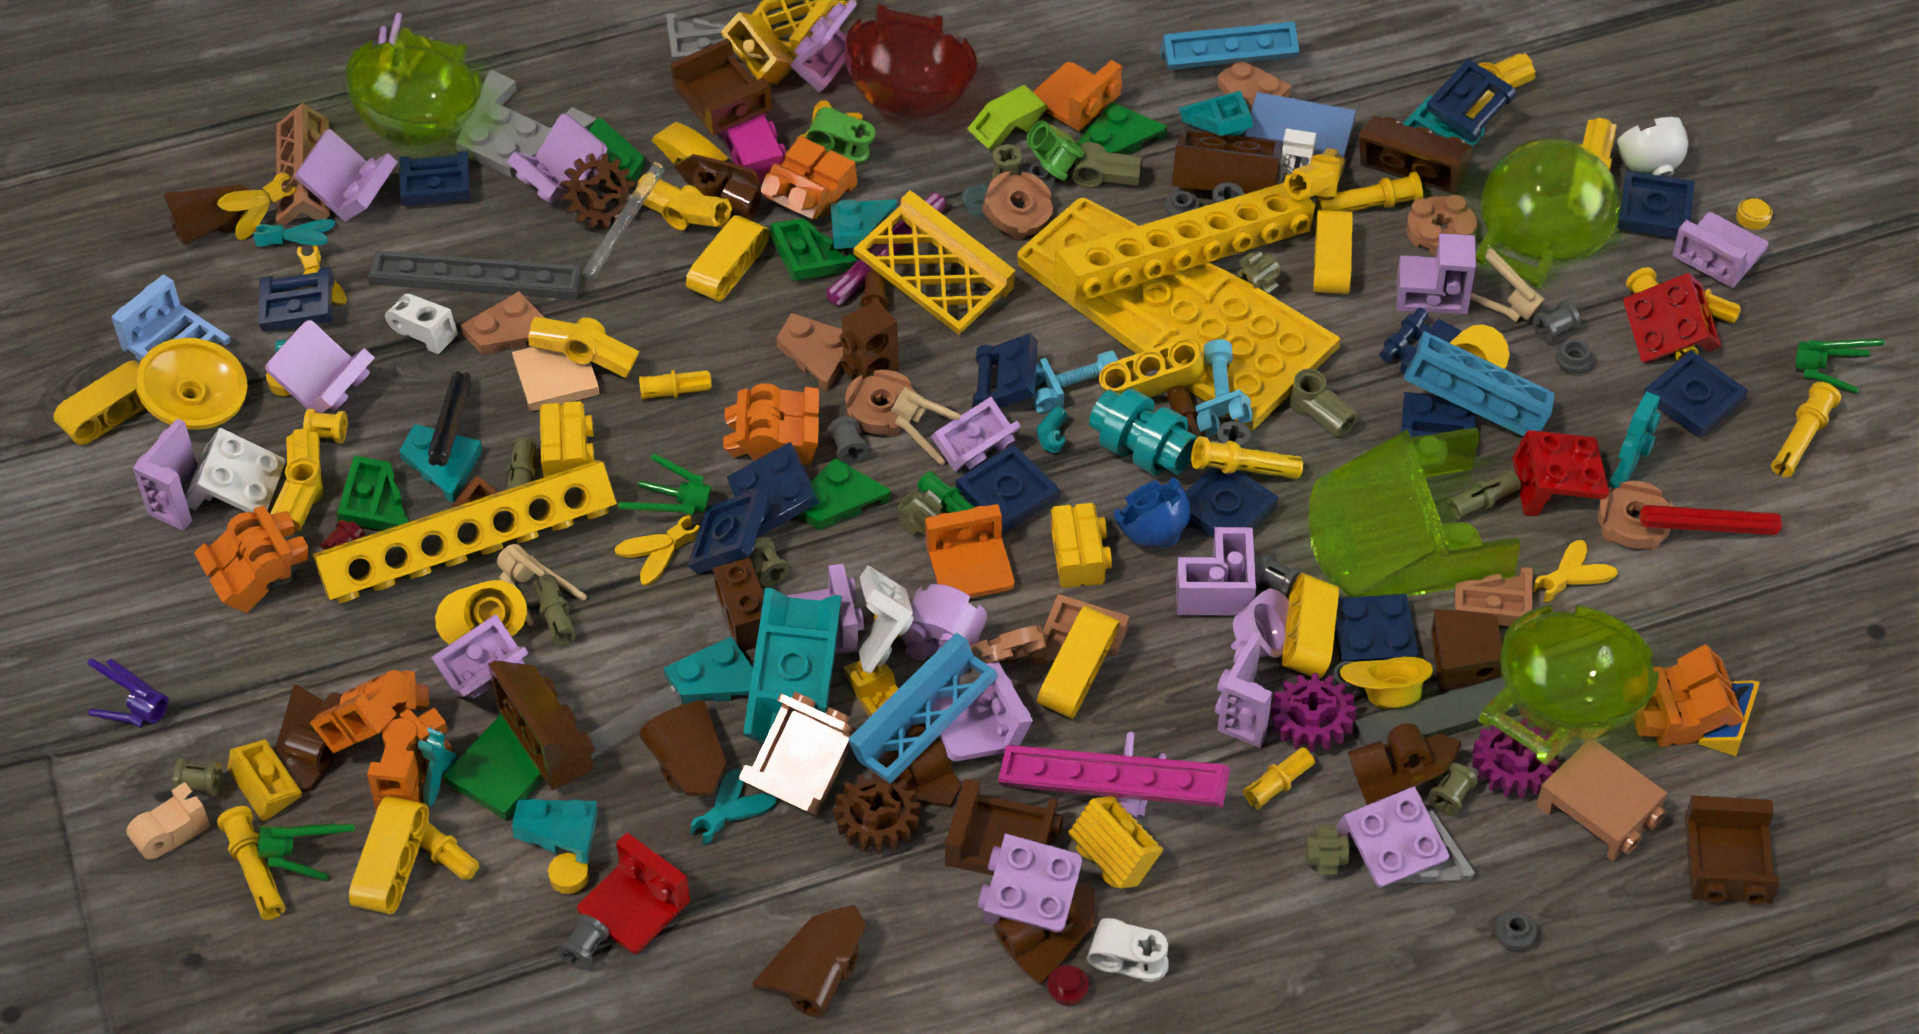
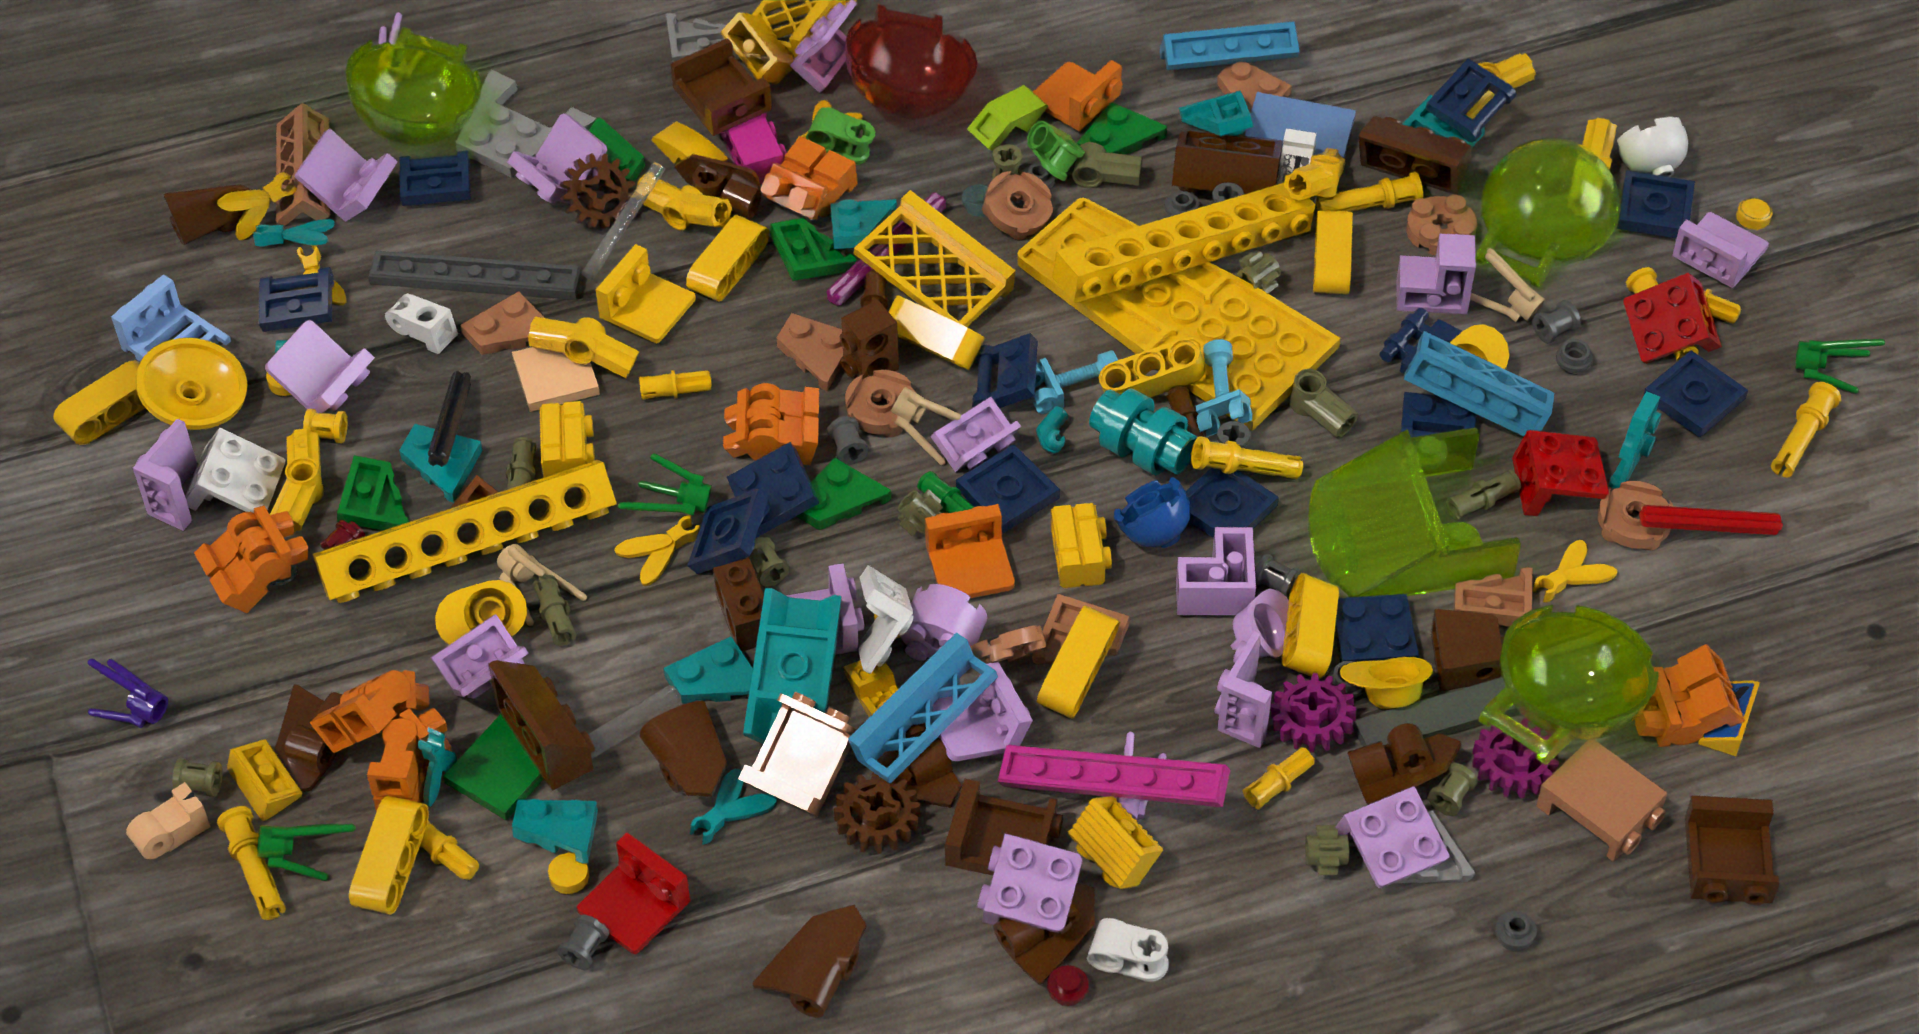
(640, 299): none -> yellow bracket
(935, 333): none -> beam

